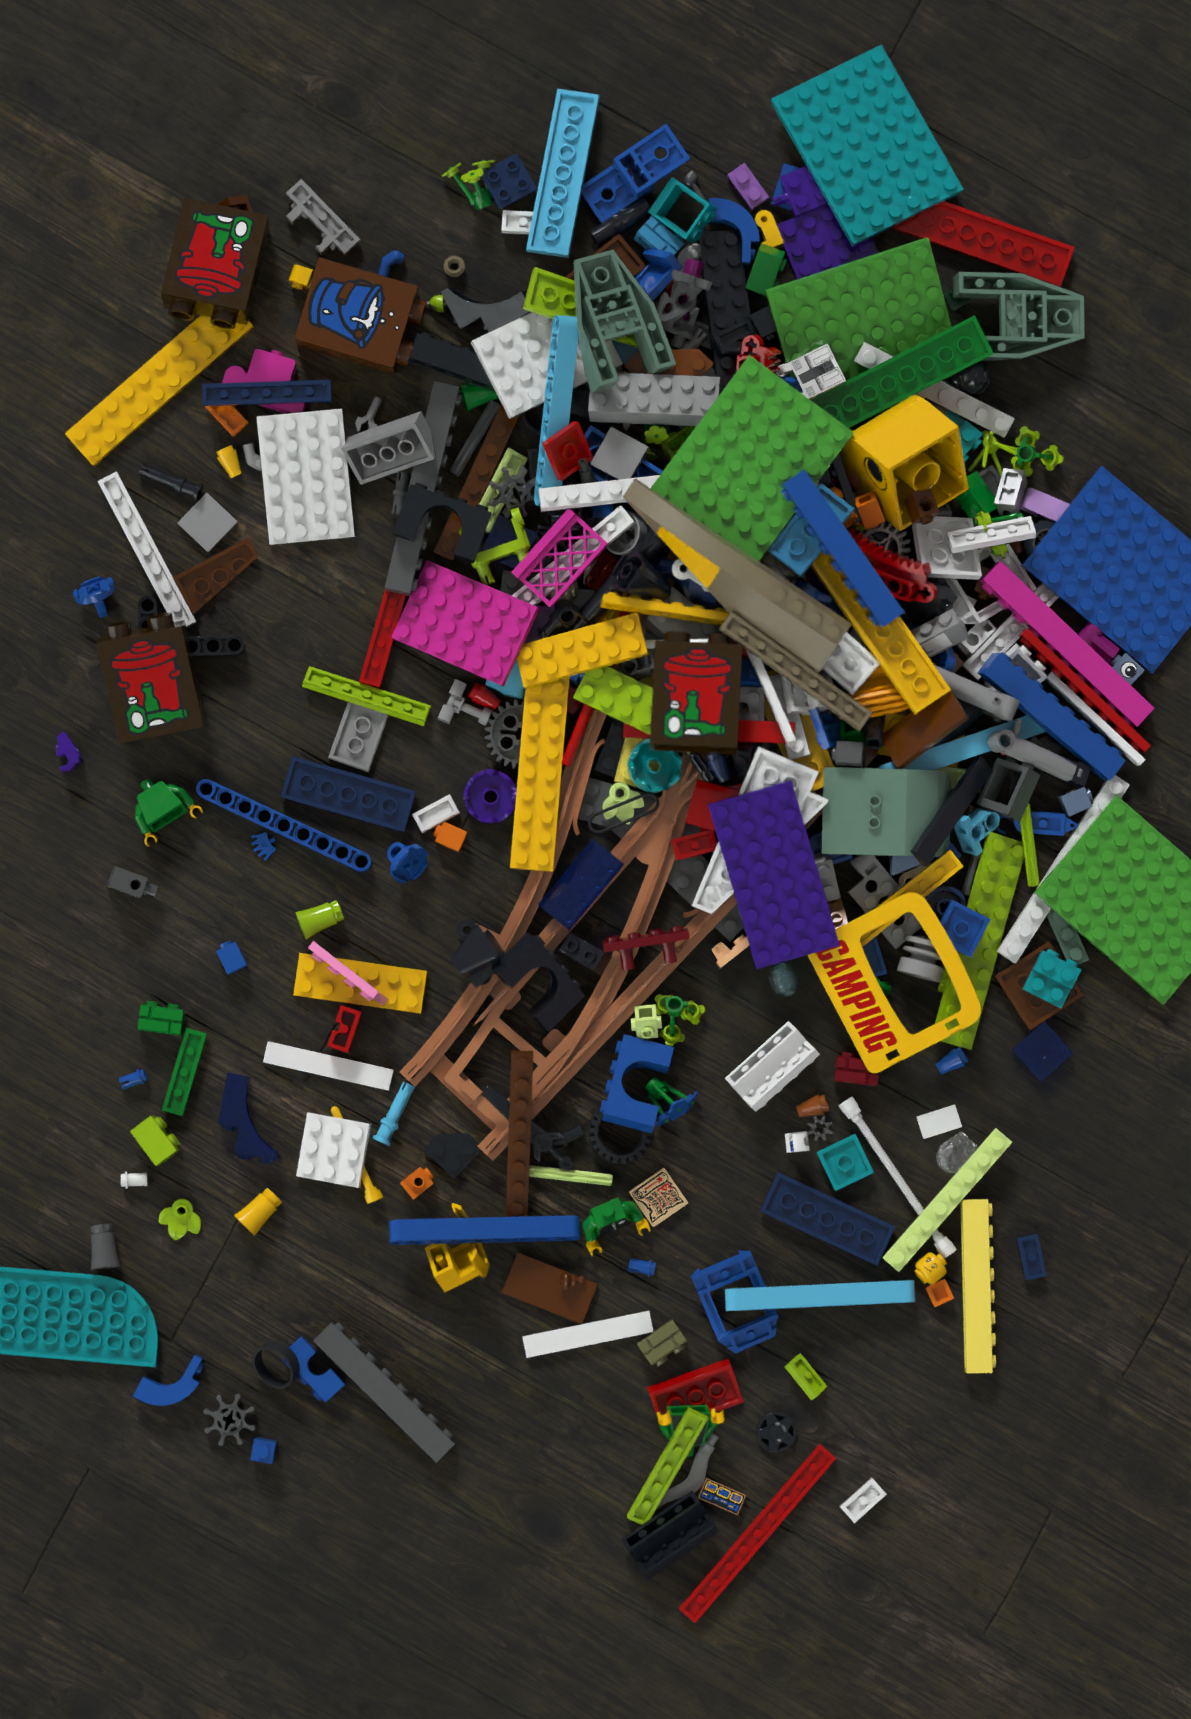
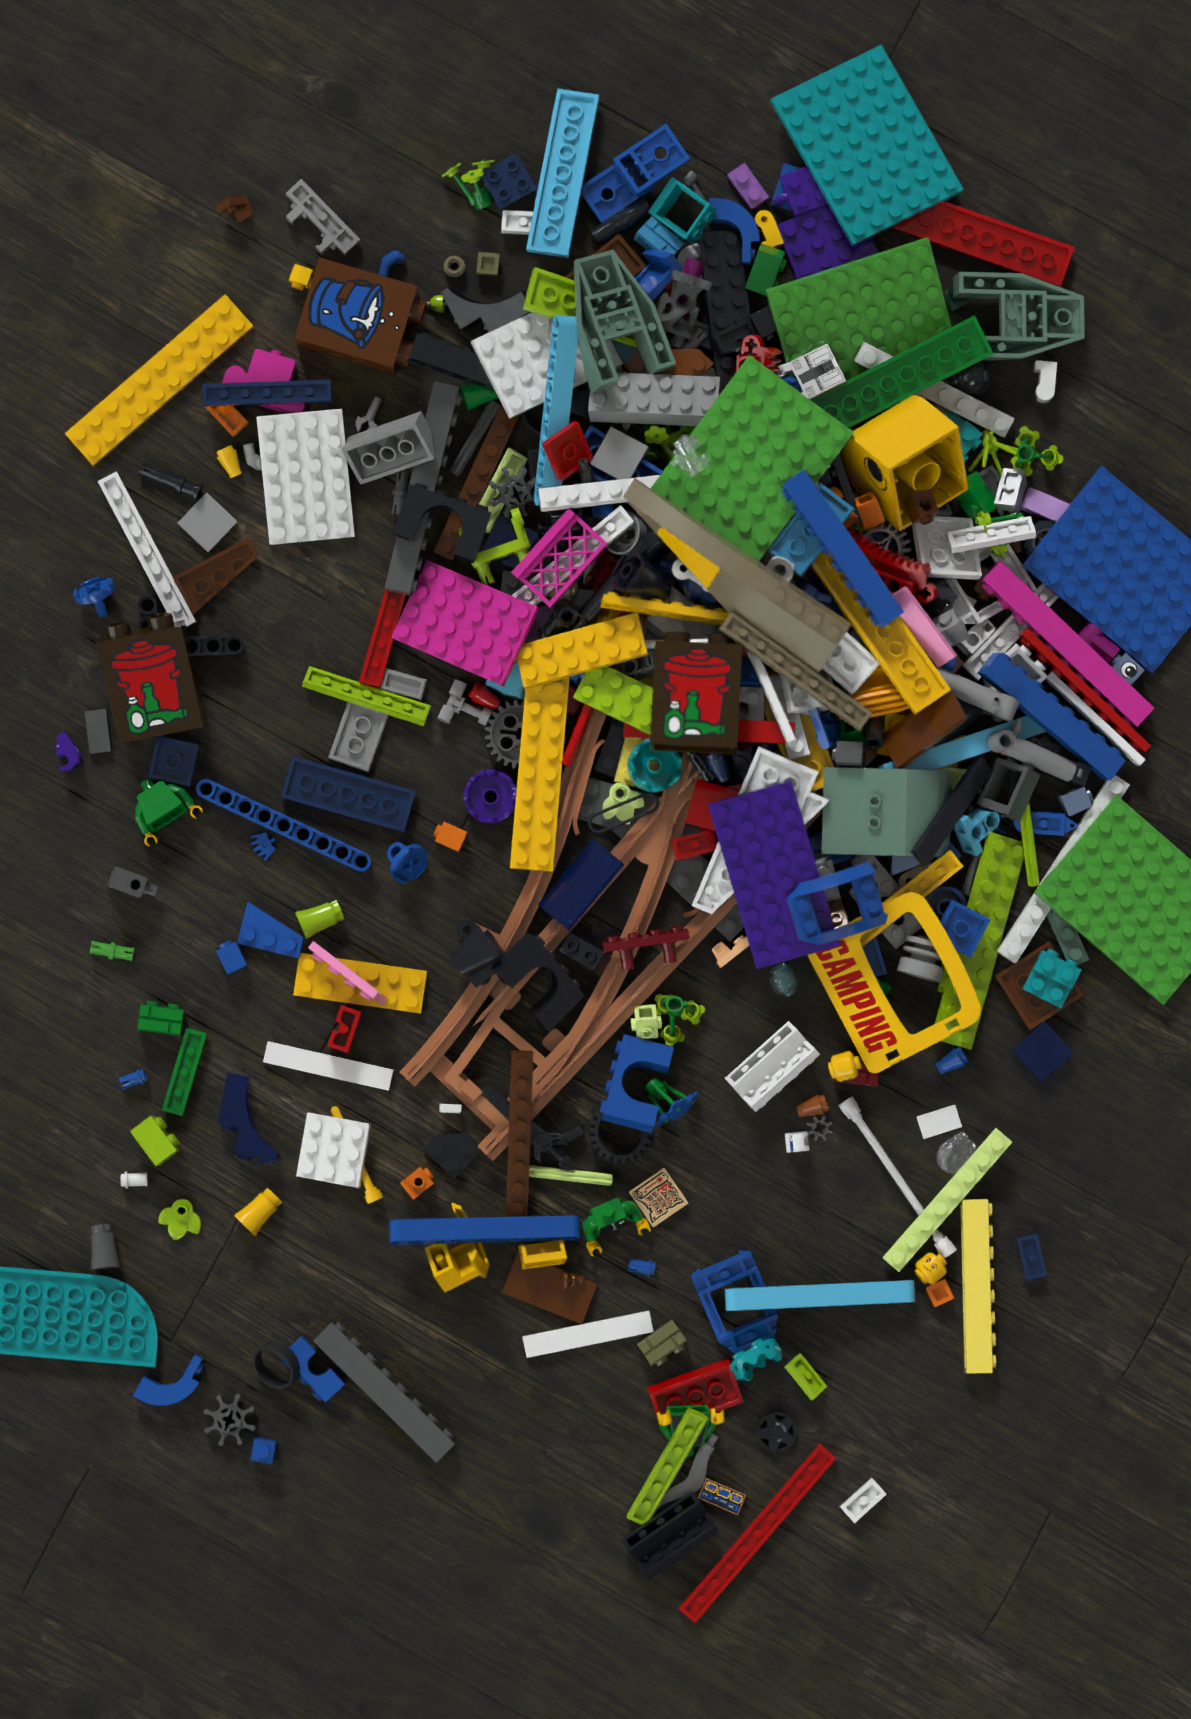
(98, 731): none -> dark grey tile
(111, 950): none -> bright green pin
(173, 761): none -> dark blue plate
(215, 263): brick -> none
(268, 934): none -> blue wing
(389, 1123): medium azure pin -> none
(403, 684): none -> light grey tile
(436, 813): white tile -> none
(450, 1108): none -> white tile
(488, 264): none -> olive plate
(542, 1254): none -> yellow hinge
(686, 456): none -> clear hips
(754, 1357): none -> teal plate
(783, 561): none -> white piece
(827, 1218): dark blue plate -> none
(844, 1066): none -> yellow head
(845, 1162): teal plate -> none
(866, 896): none -> blue wedge
(924, 628): none -> bright pink tile
(1046, 380): none -> white leg

